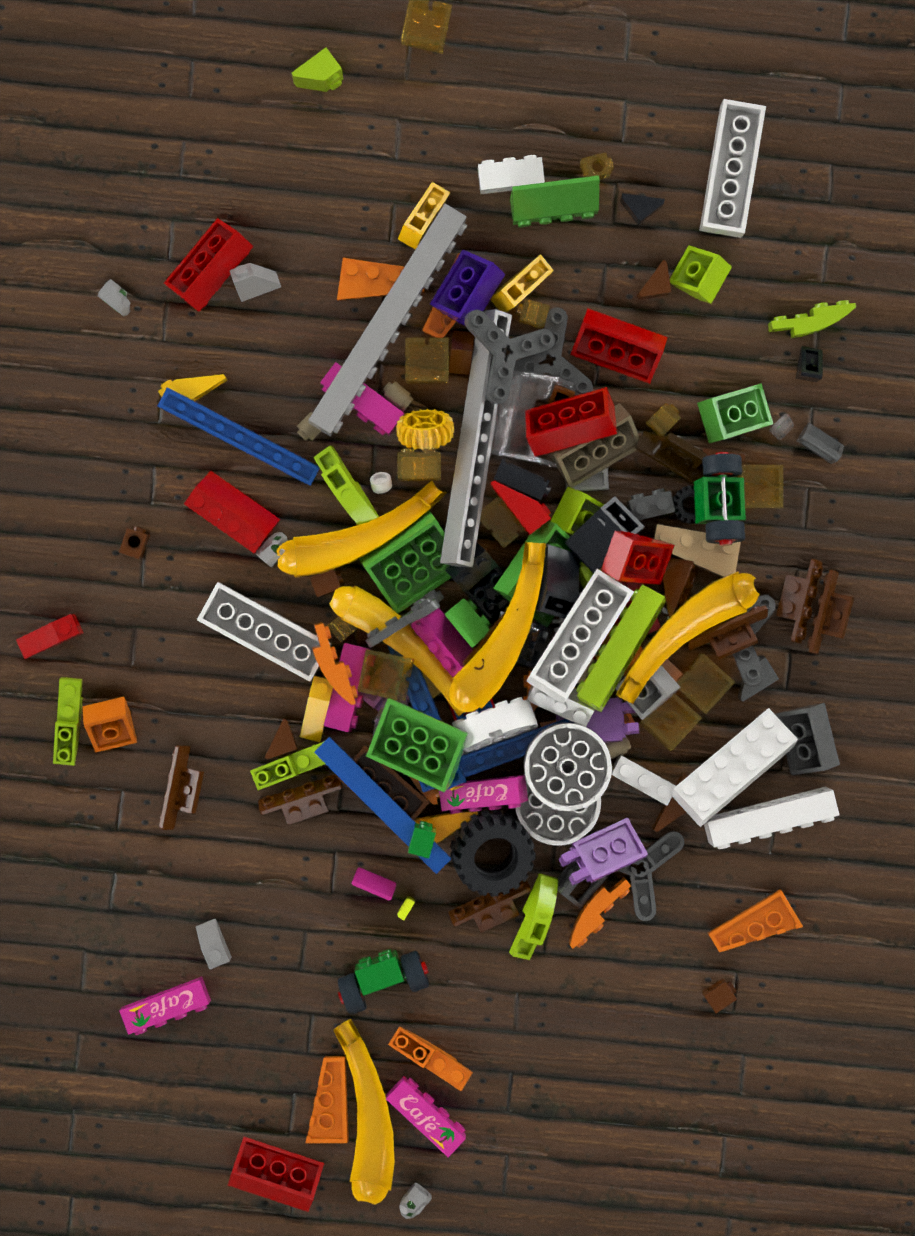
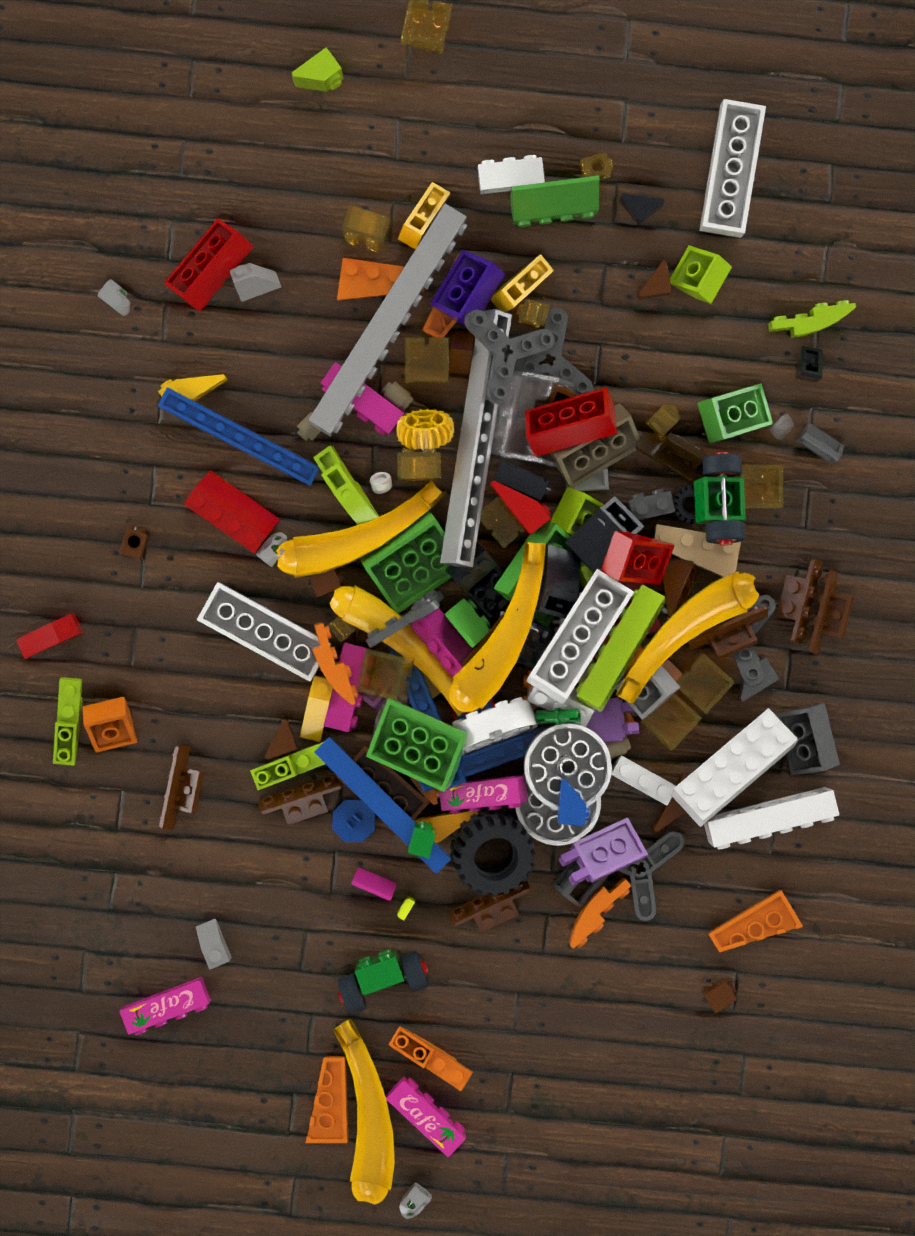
(276, 1174): red slope -> none
(353, 821): none -> blue piece
(366, 228): none -> clear yellow brick
(538, 913): lime slope -> none
(558, 716): none -> green pin
(571, 806): none -> blue slope
(619, 346): red slope -> none

